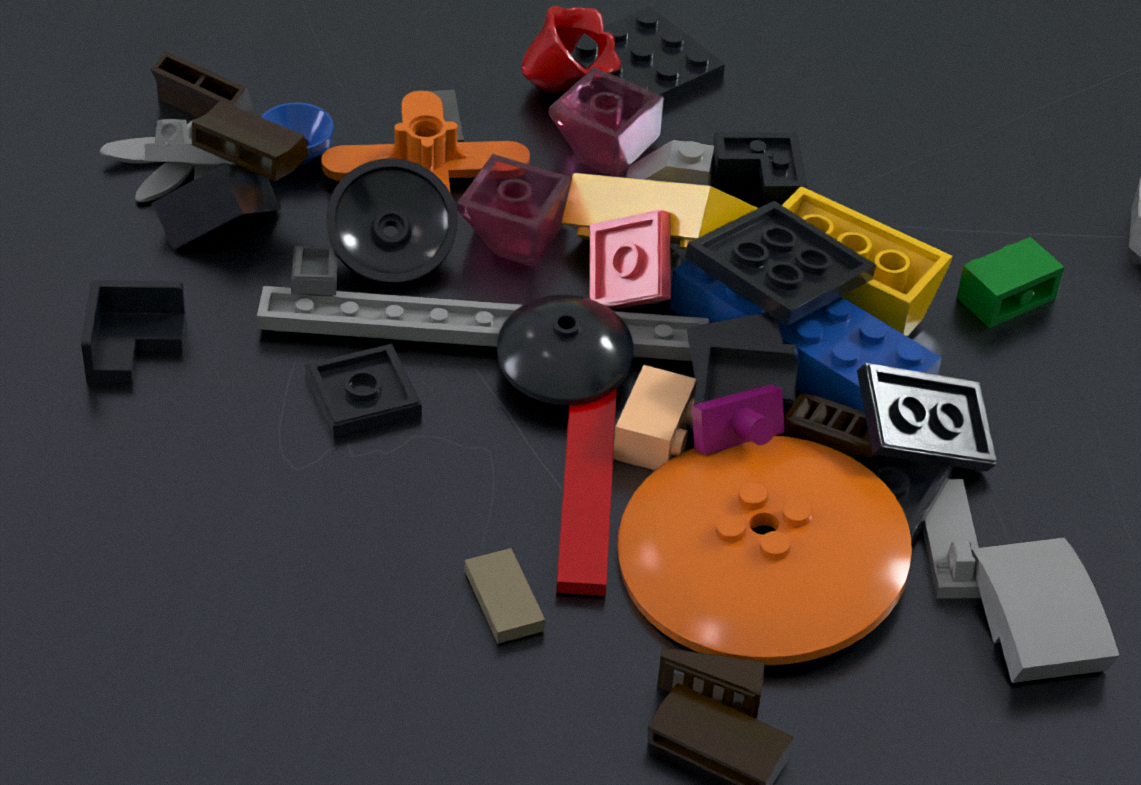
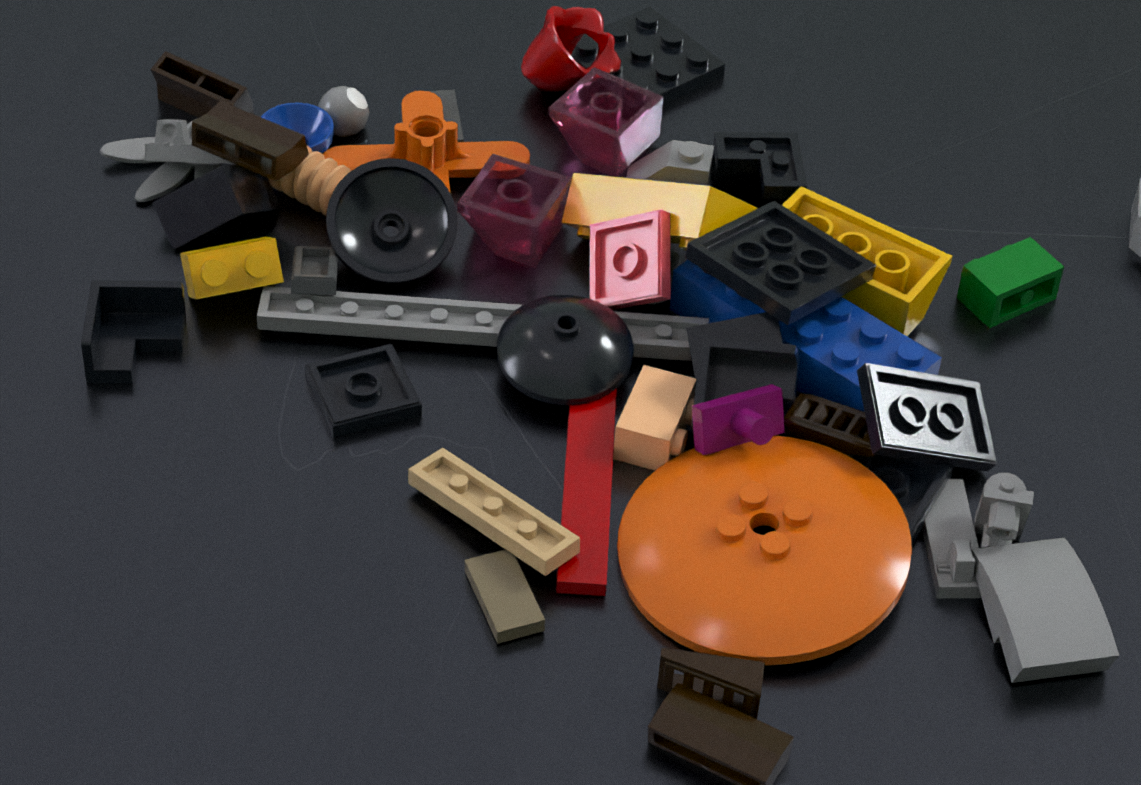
(231, 267): none -> yellow brick
(312, 181): none -> light nougat piece
(347, 110): none -> light grey piece
(494, 511): none -> tan plate
(1002, 510): none -> light grey hips

